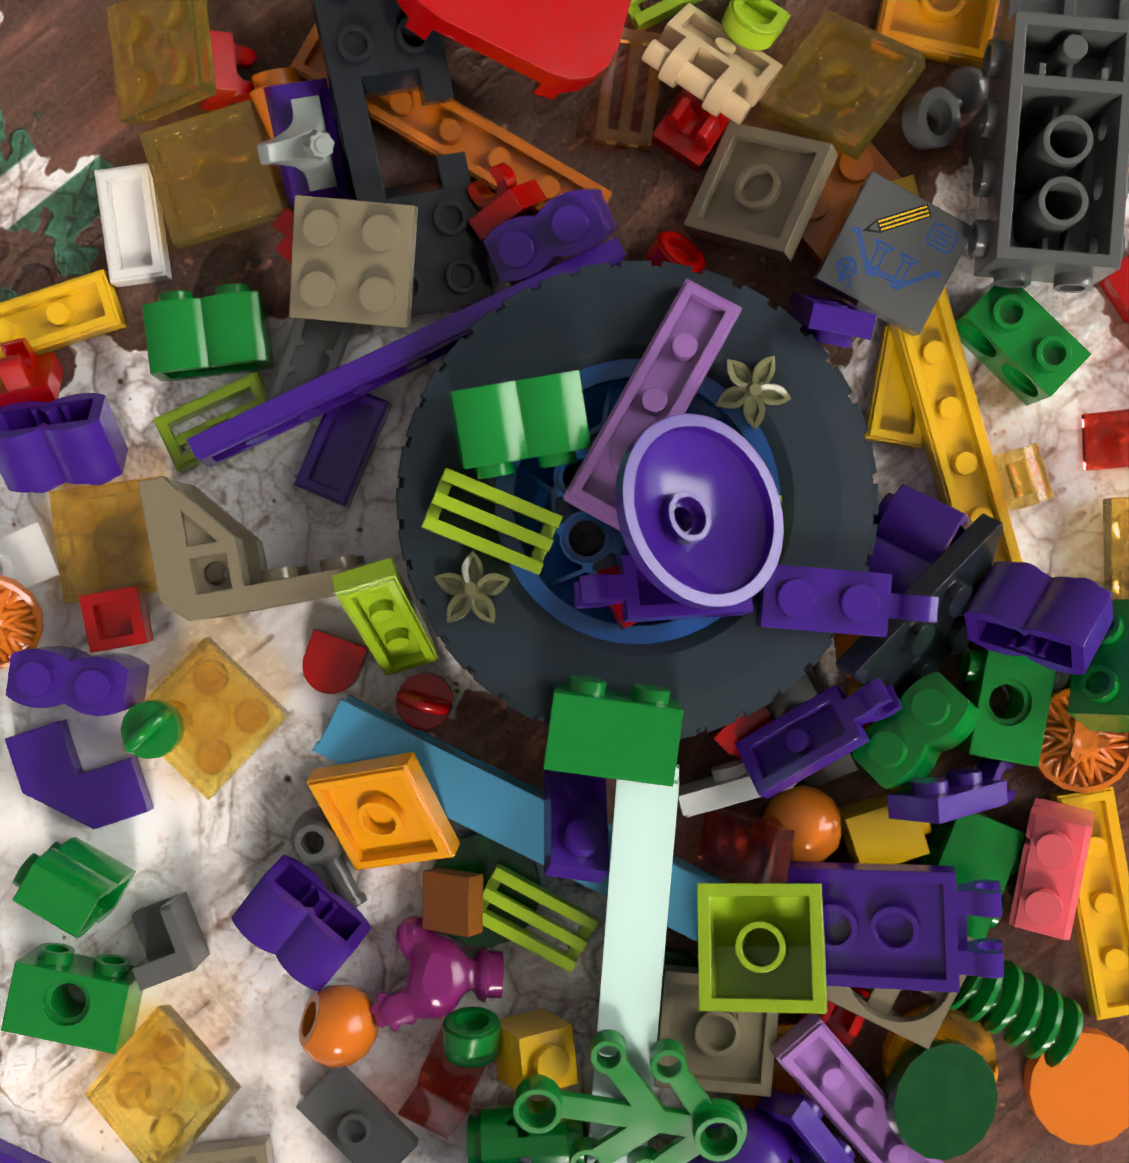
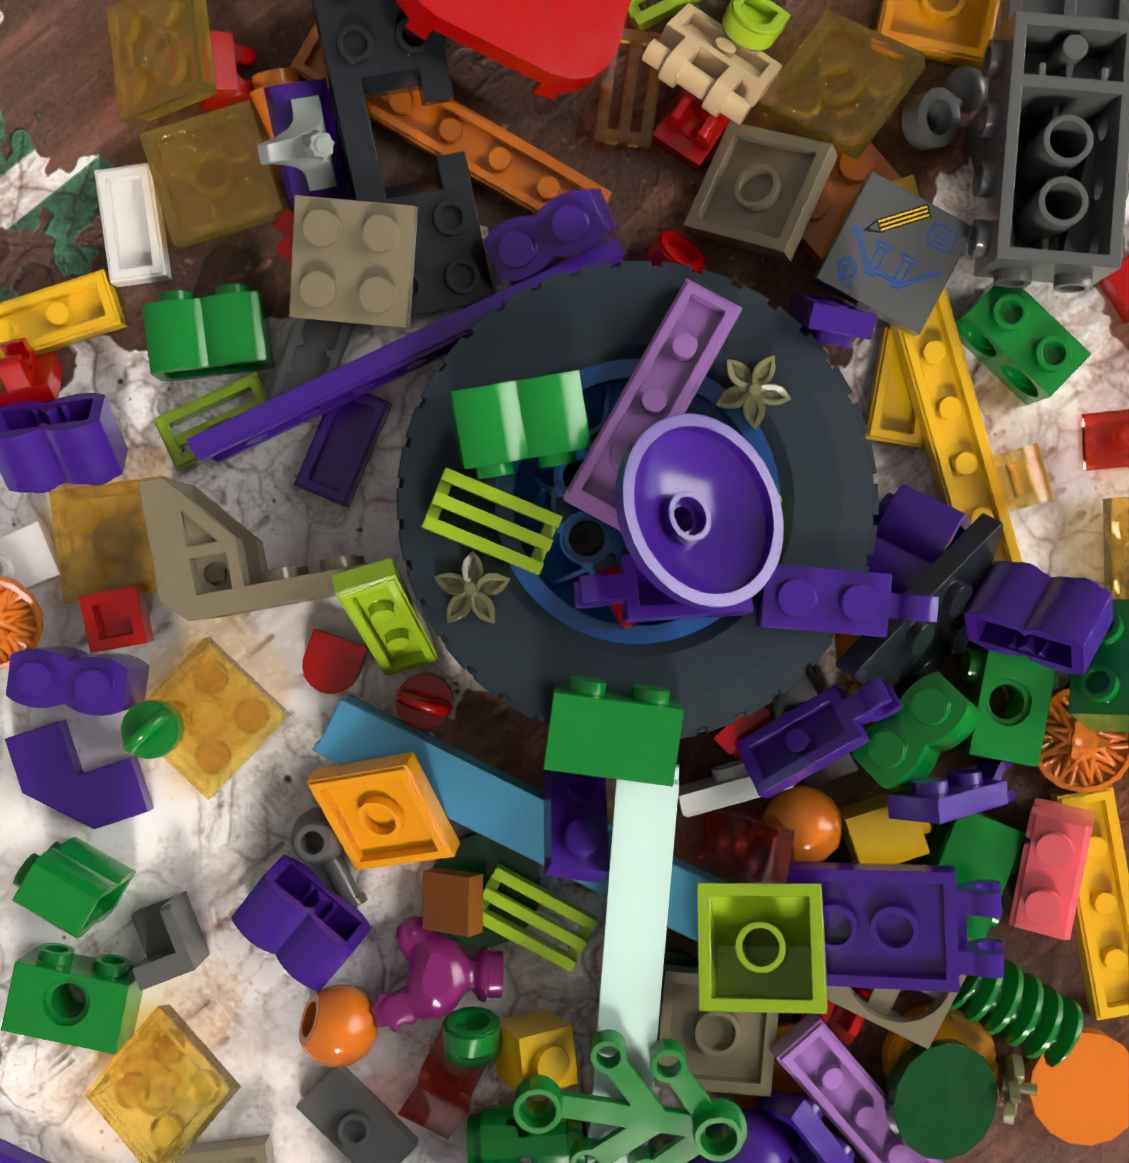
(506, 204): red tile -> none
(1012, 1085): none -> olive plant

